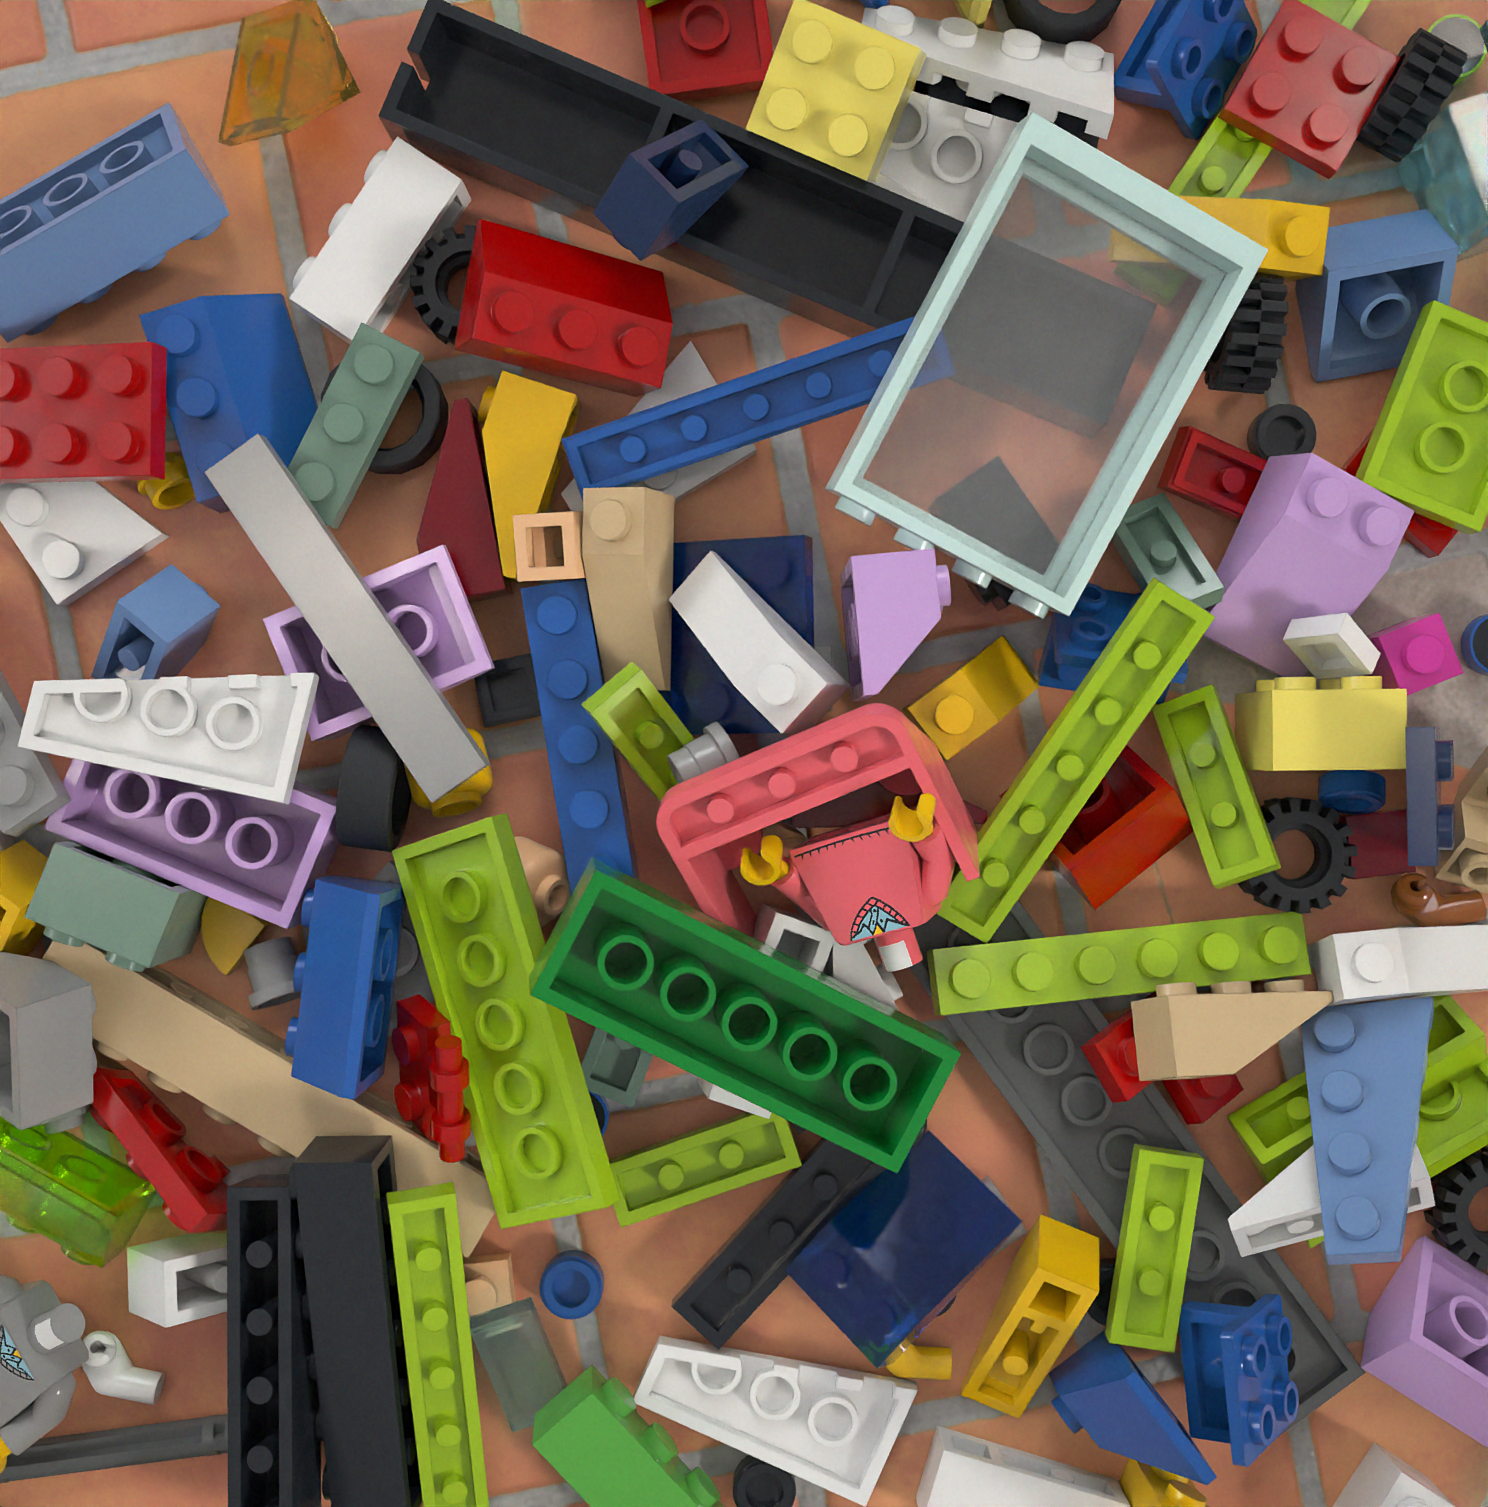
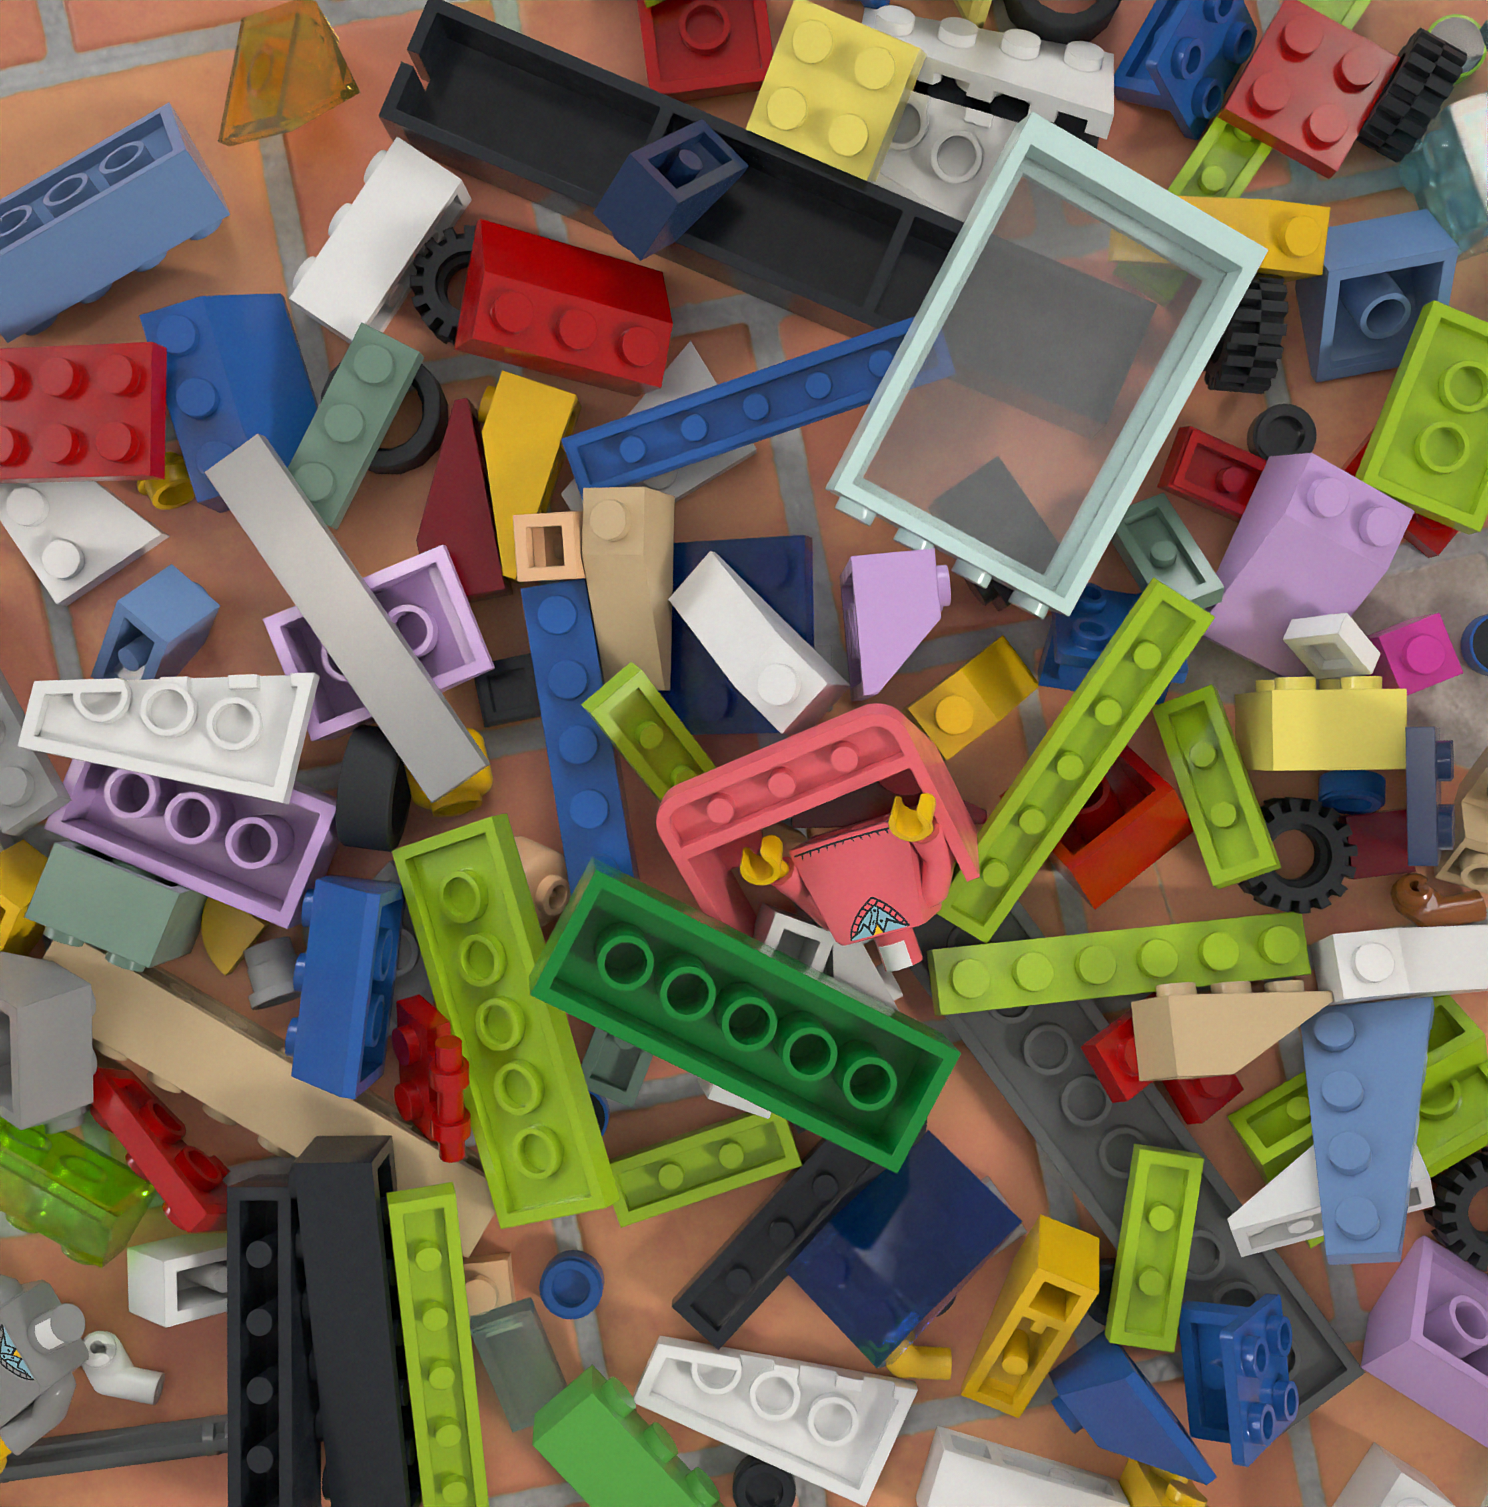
(702, 754): light grey piece -> none

